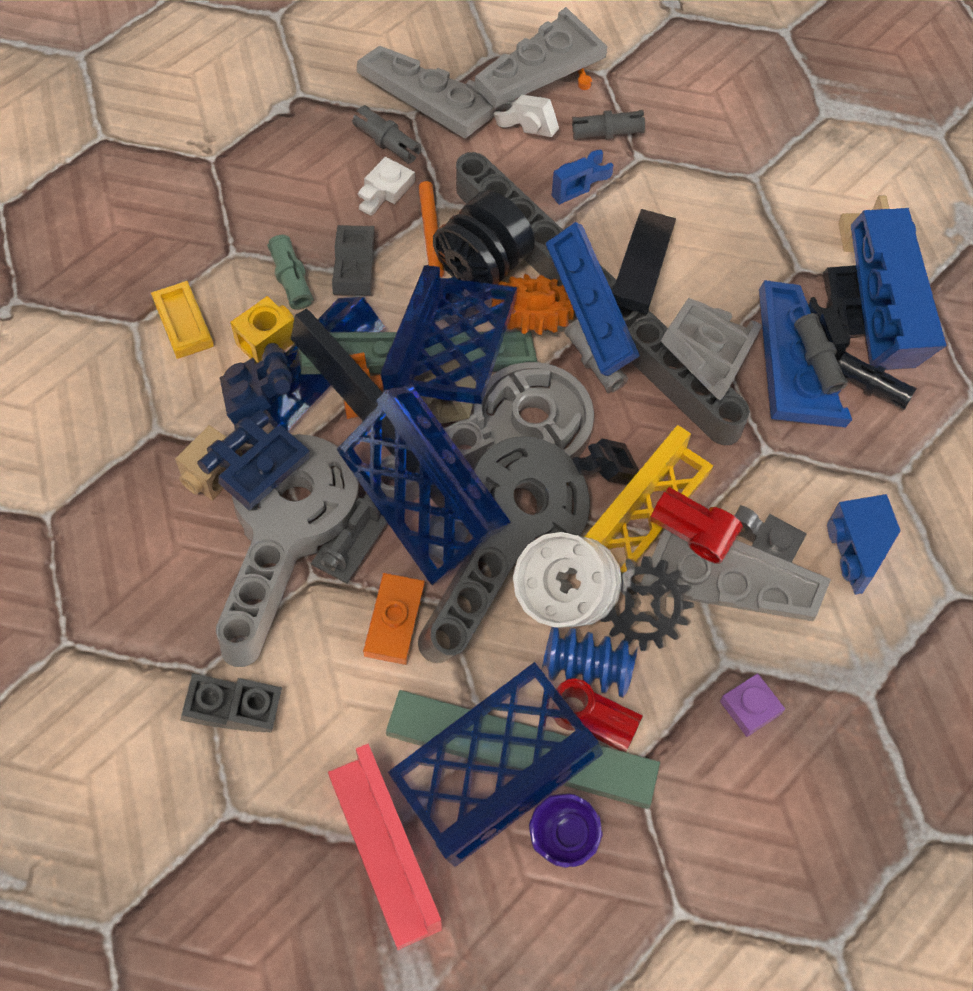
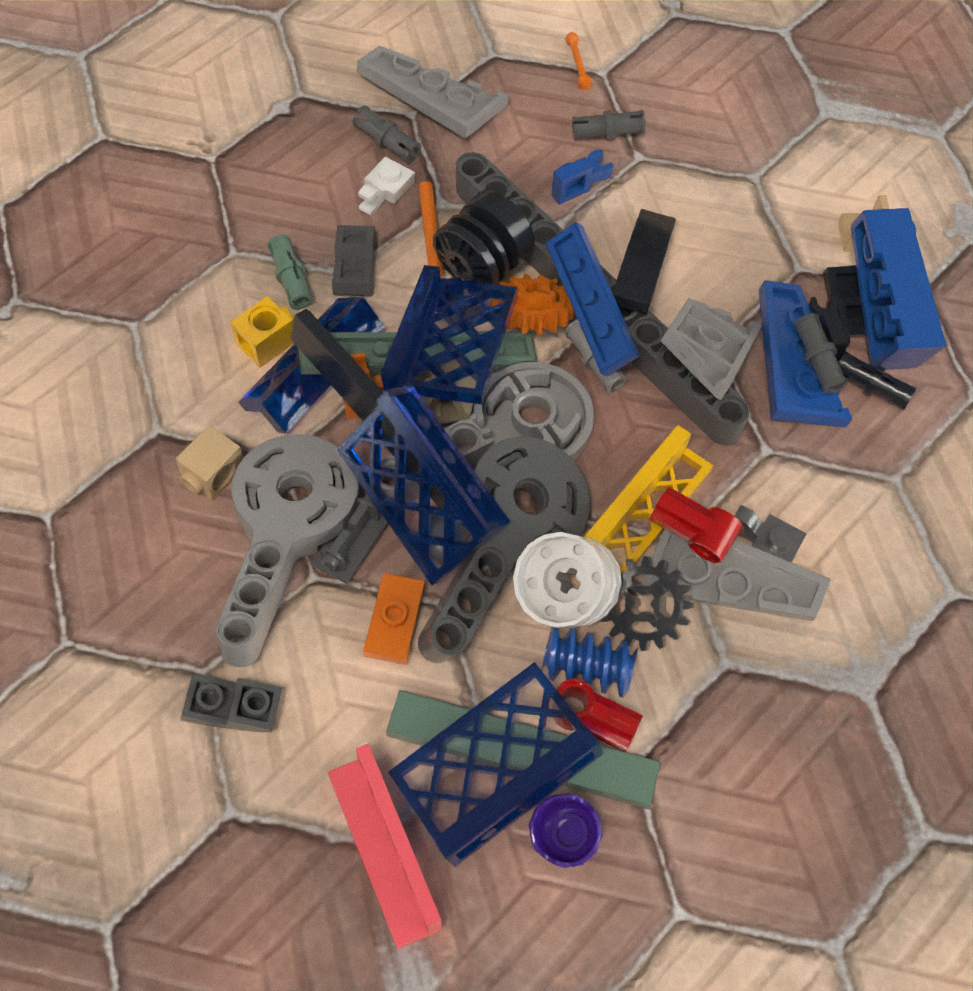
(182, 319): yellow tile -> none
(252, 384): dark blue plate -> none
(262, 466): dark blue plate -> none
(533, 114): white plate -> none
(548, 56): light grey wing -> none
(610, 459): black plate -> none
(752, 705): medium lavender plate -> none
(864, 536): blue slope -> none

